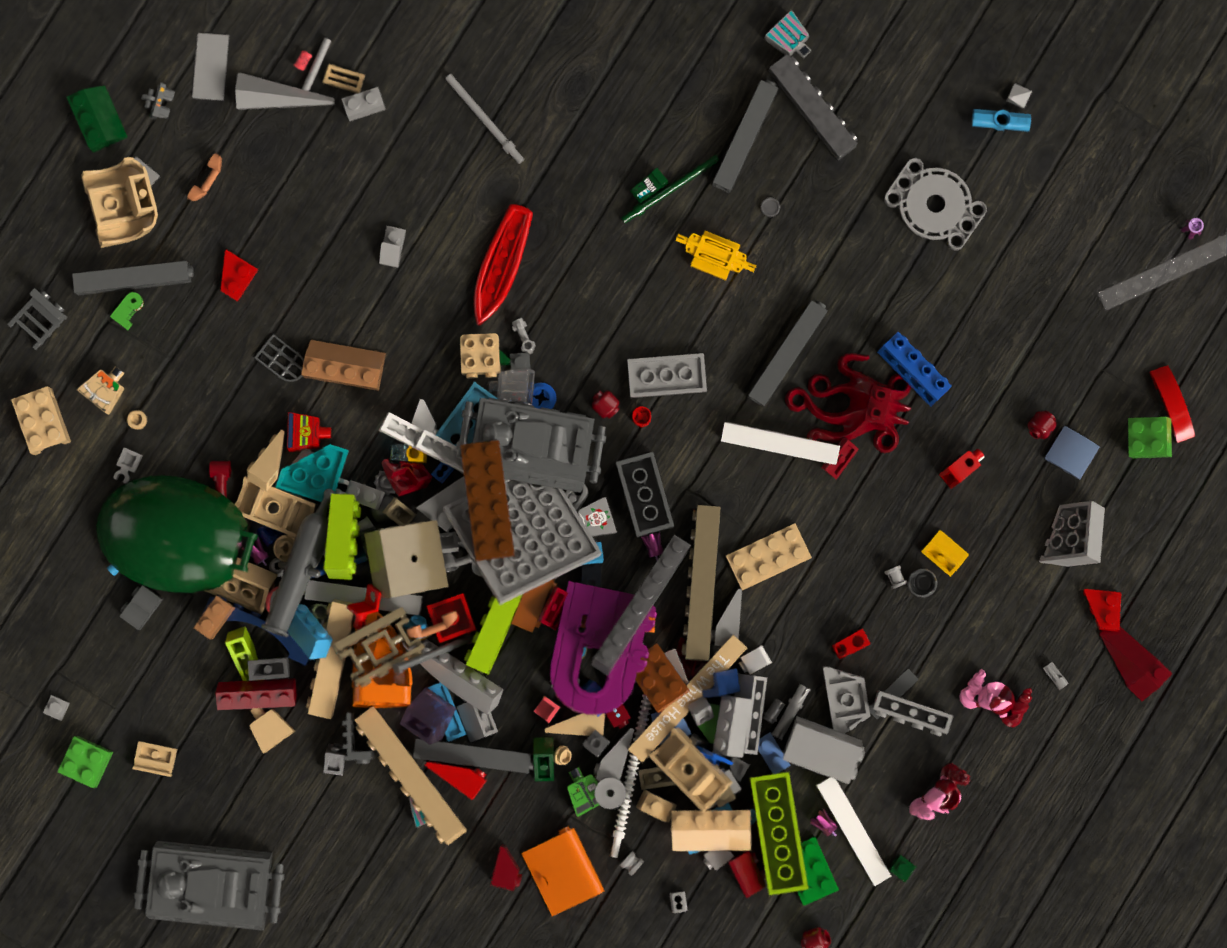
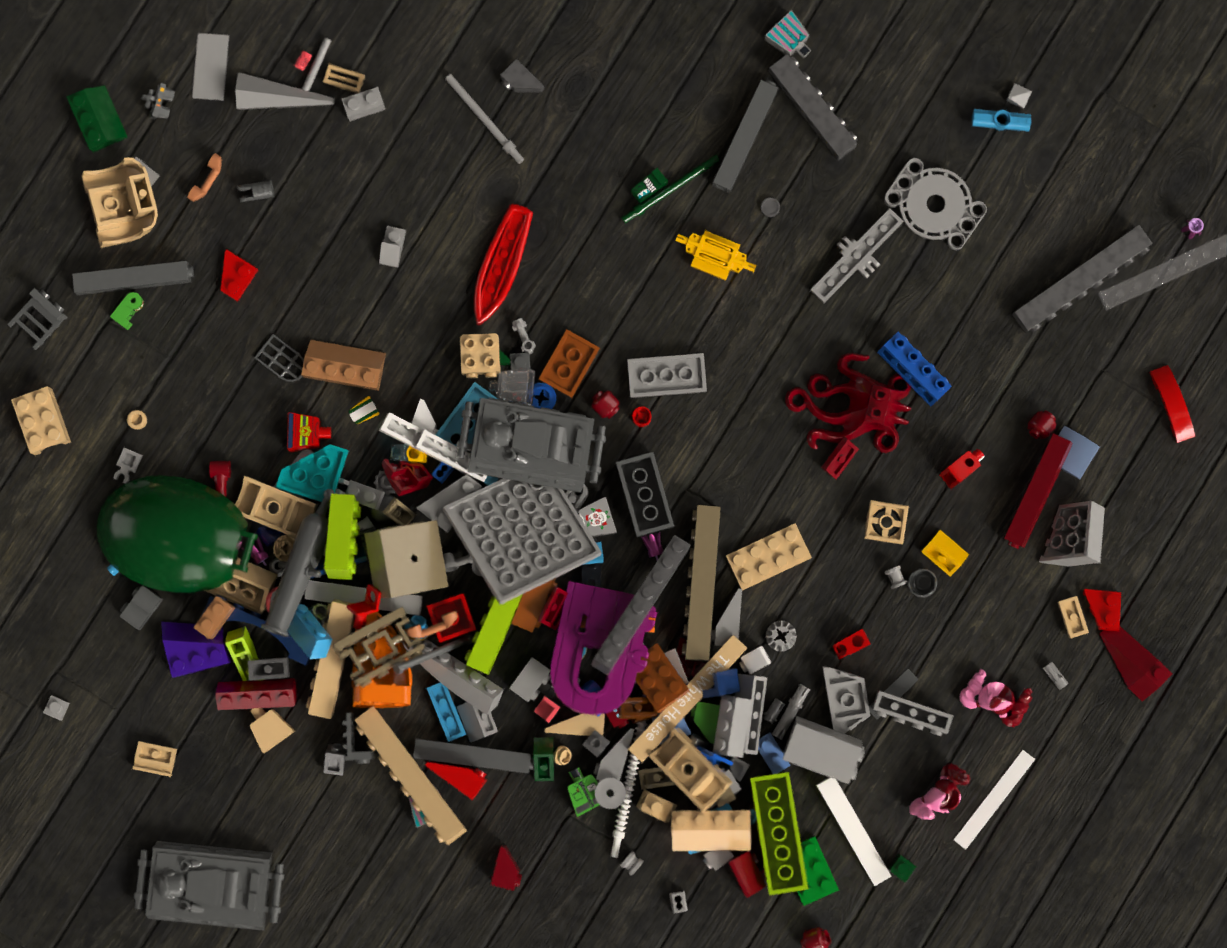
(85, 762): bright green brick -> none
(103, 389): tan torso -> none
(190, 650): none -> dark purple wedge
(260, 190): none -> dark grey hinge
(266, 468): tan slope -> none
(363, 411): none -> sticker
(428, 716): clear purple slope -> none
(450, 542): light grey plate -> none
(487, 500): reddish brown plate -> none
(520, 79): none -> flat silver slope
(530, 680): none -> light grey brick
(566, 869): orange door -> none
(569, 363): none -> dark orange plate
(637, 710): none -> reddish brown slope
(700, 711): light grey slope -> none
(780, 443): white slope -> none
(782, 626): none -> light grey gear
(788, 353): dark grey brick -> none
(825, 824): flat silver piece -> none
(857, 256): none -> light grey hinge
(884, 523): none -> tan piece
(994, 799): none -> white sticker
(1038, 491): none -> dark red brick
(1073, 617): none -> tan plate
(1081, 279): none -> flat silver brick
(1149, 437): bright green brick -> none

